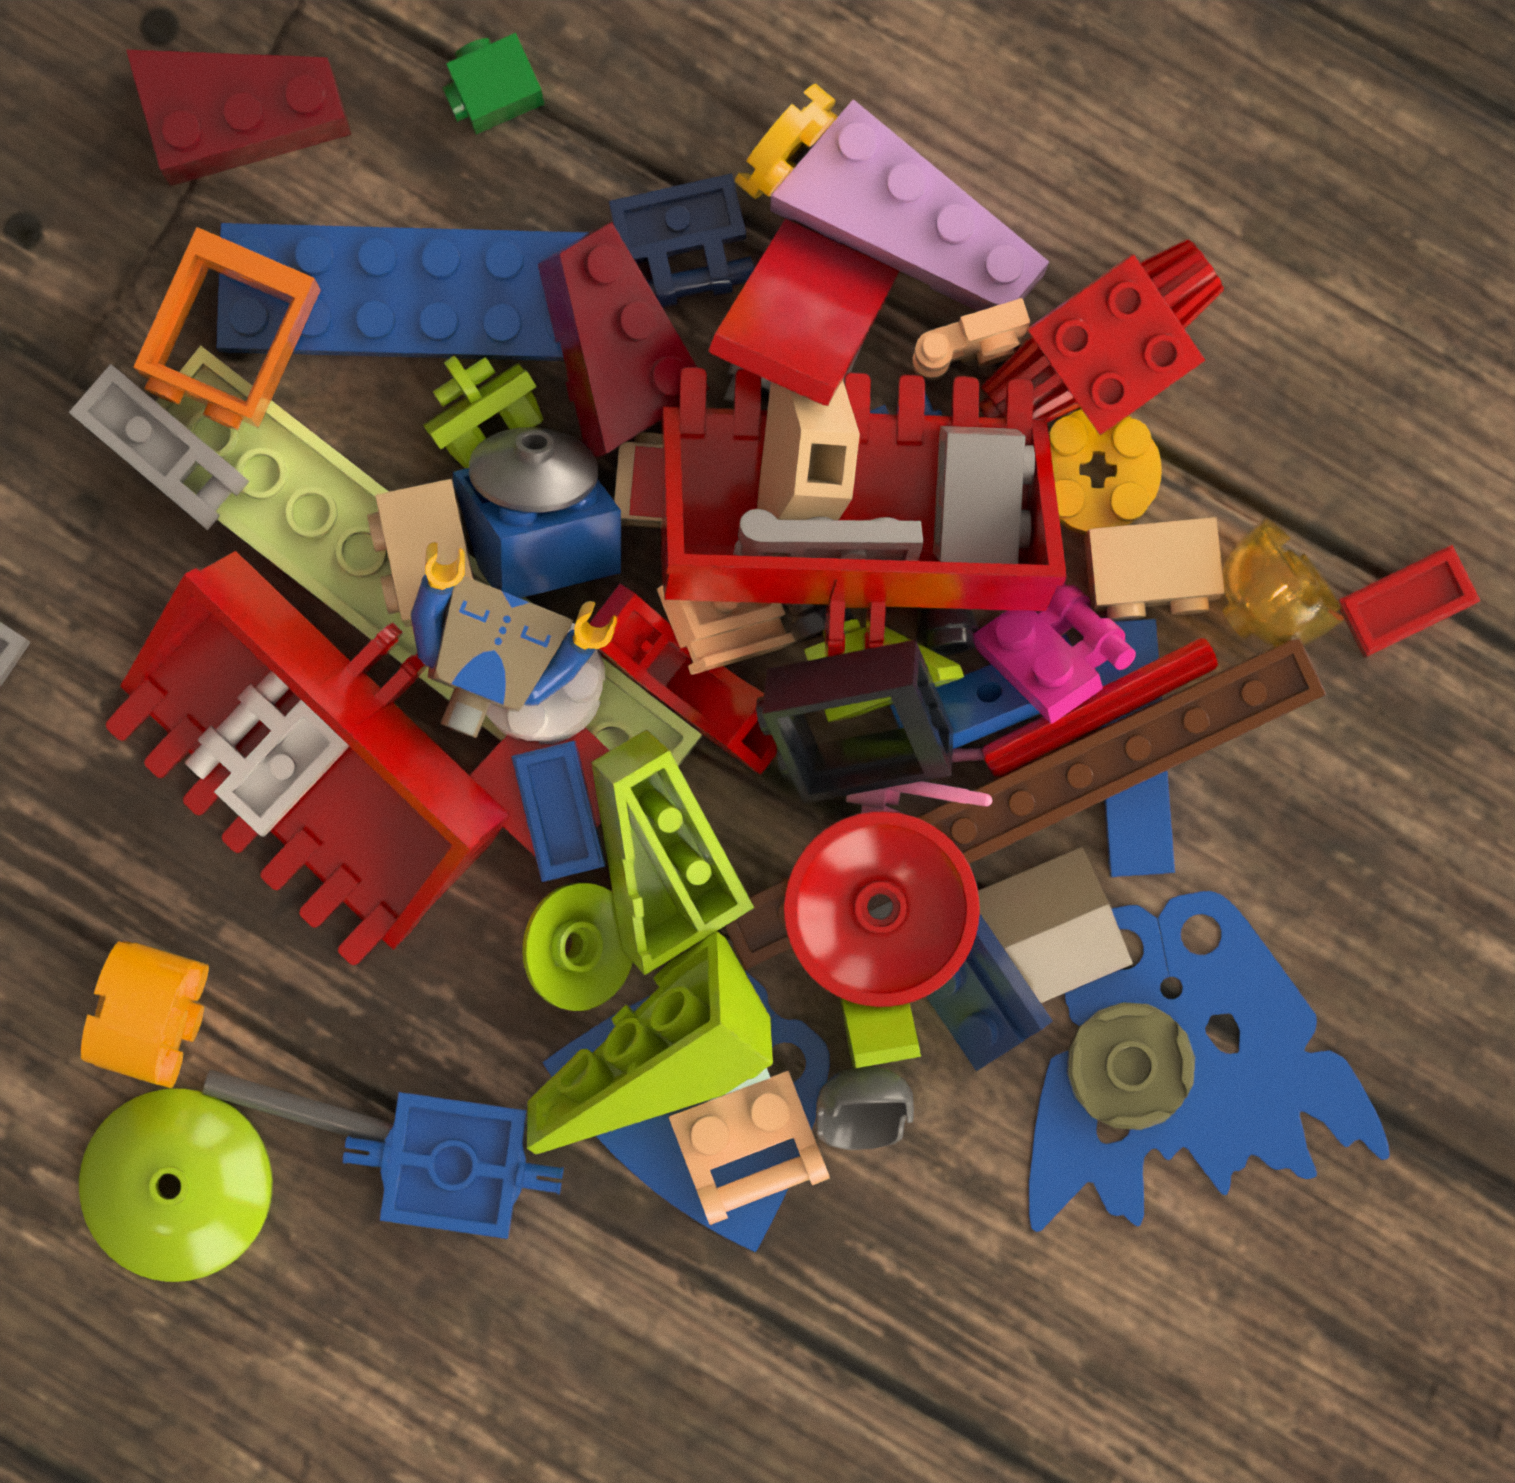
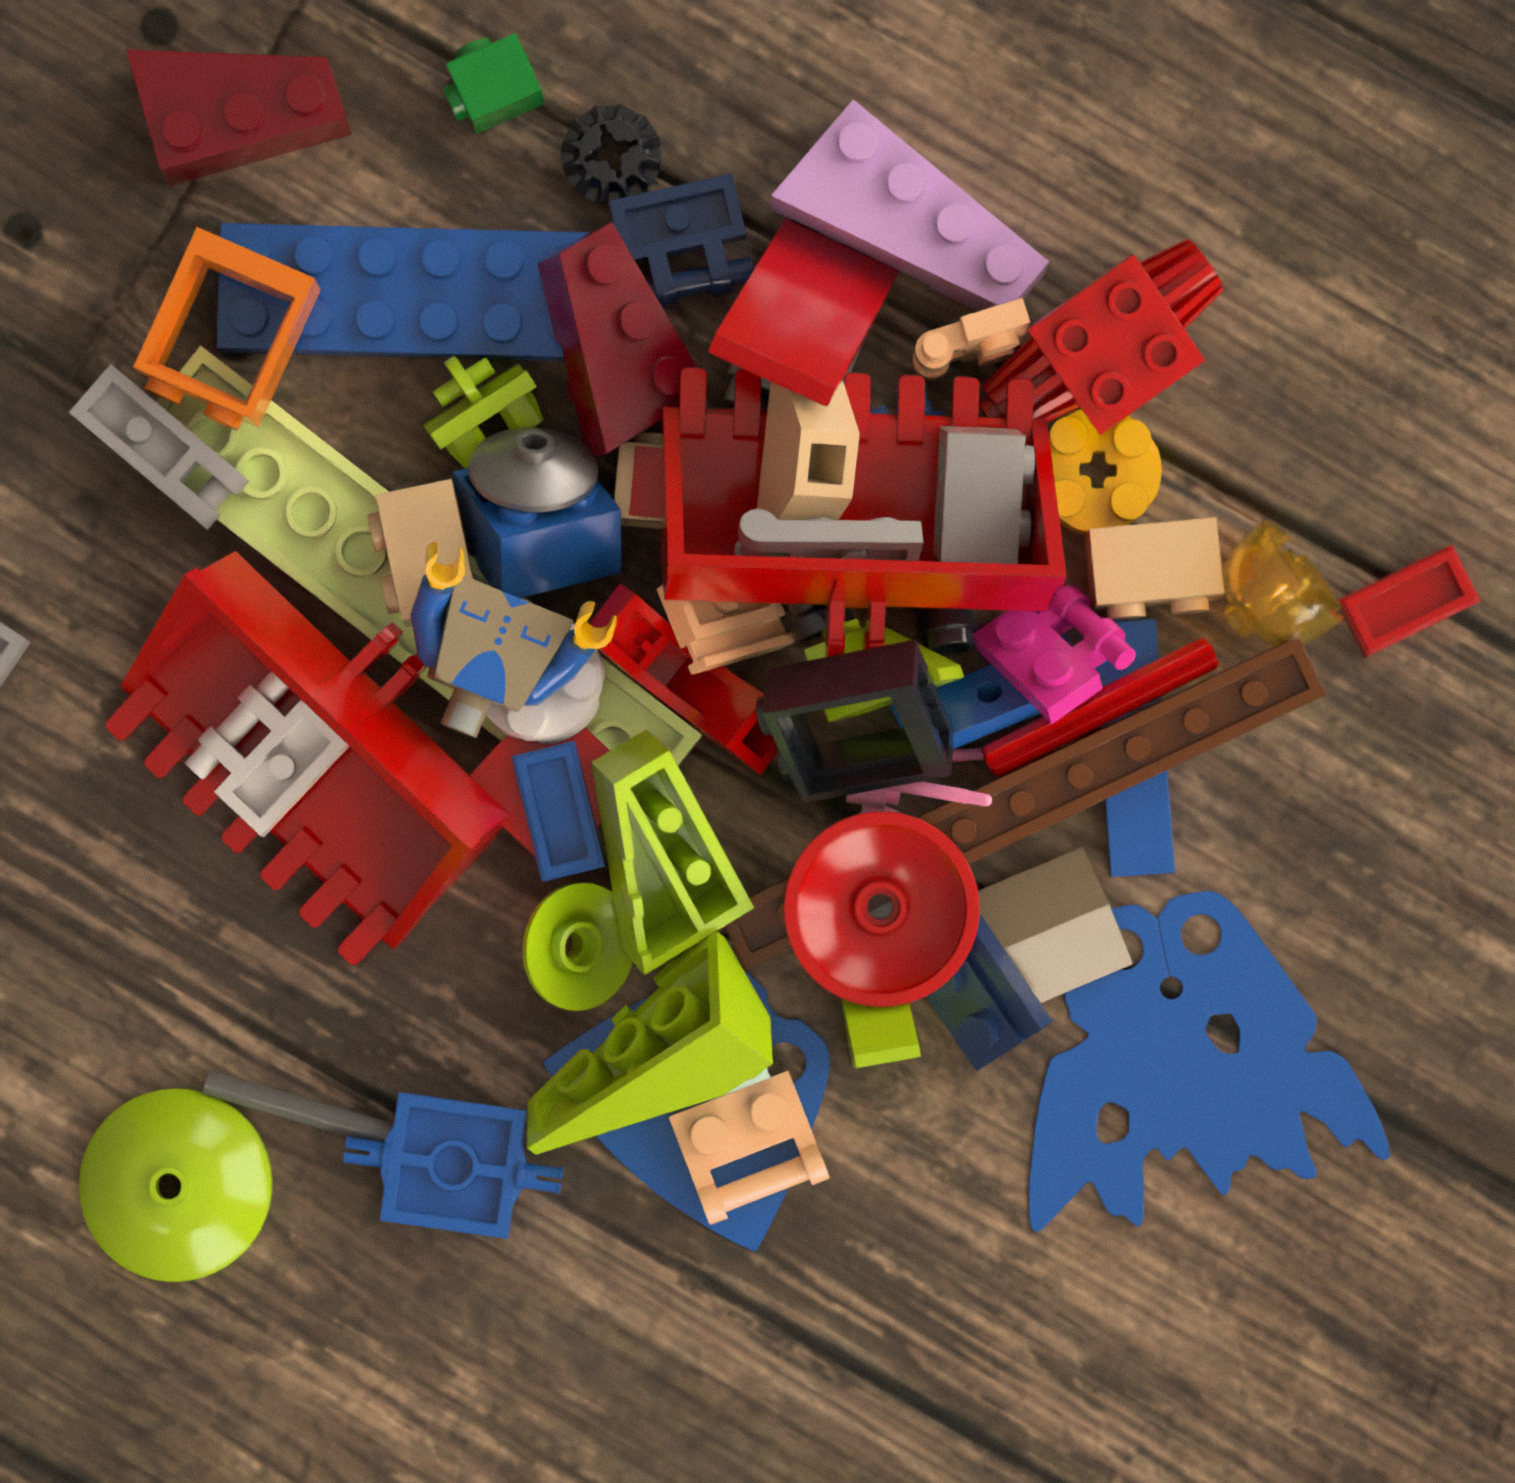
(144, 1013): light orange brick -> none
(596, 179): none -> black gear
(785, 141): yellow plate -> none
(863, 1108): dark grey hair -> none
(1130, 1066): olive tile -> none

